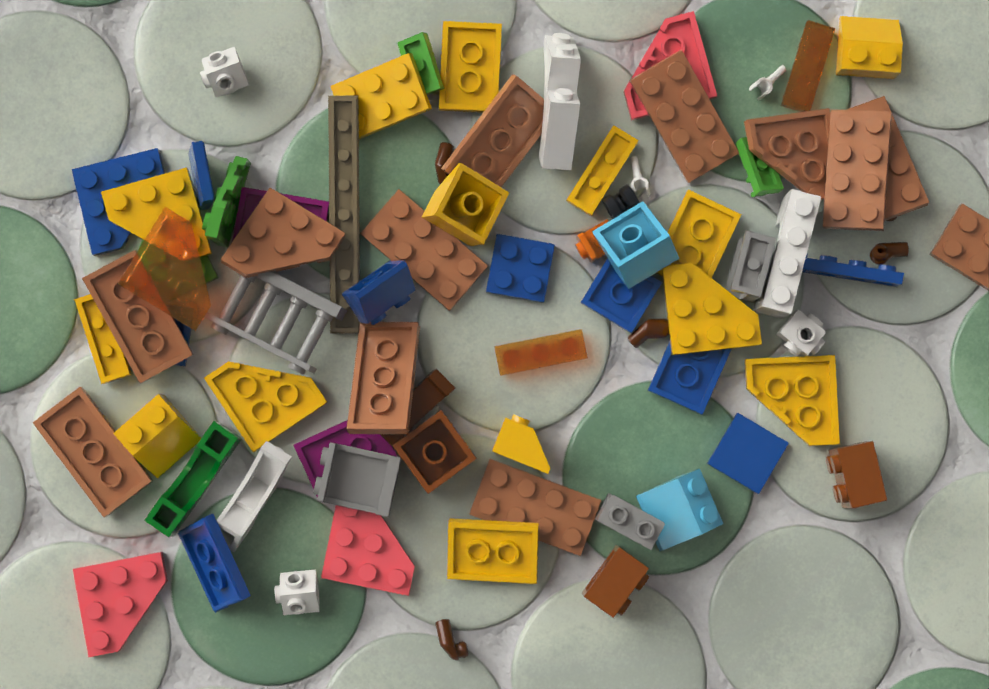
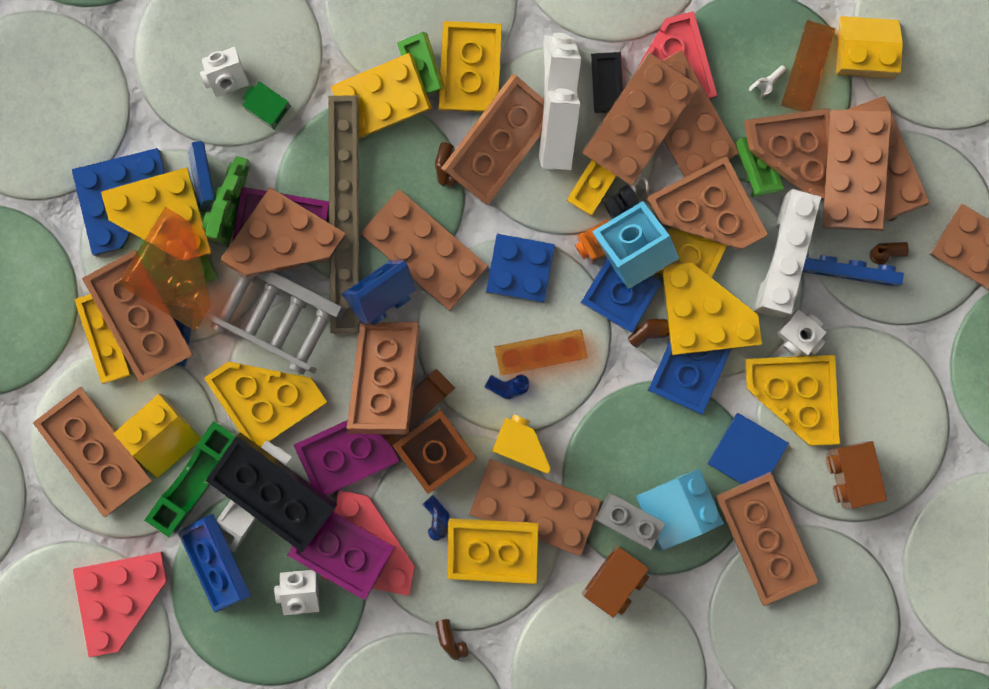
(265, 104): none -> green brick
(271, 492): none -> black plate
(346, 555): none -> magenta plate
(357, 479): light grey panel -> none
(440, 518): none -> clear blue arm
(466, 205): yellow slope -> none
(508, 389): none -> clear blue arm
(606, 80): none -> black tile
(640, 118): none -> nougat plate
(710, 206): none -> nougat plate
(750, 266): light grey panel -> none
(766, 539): none -> nougat plate

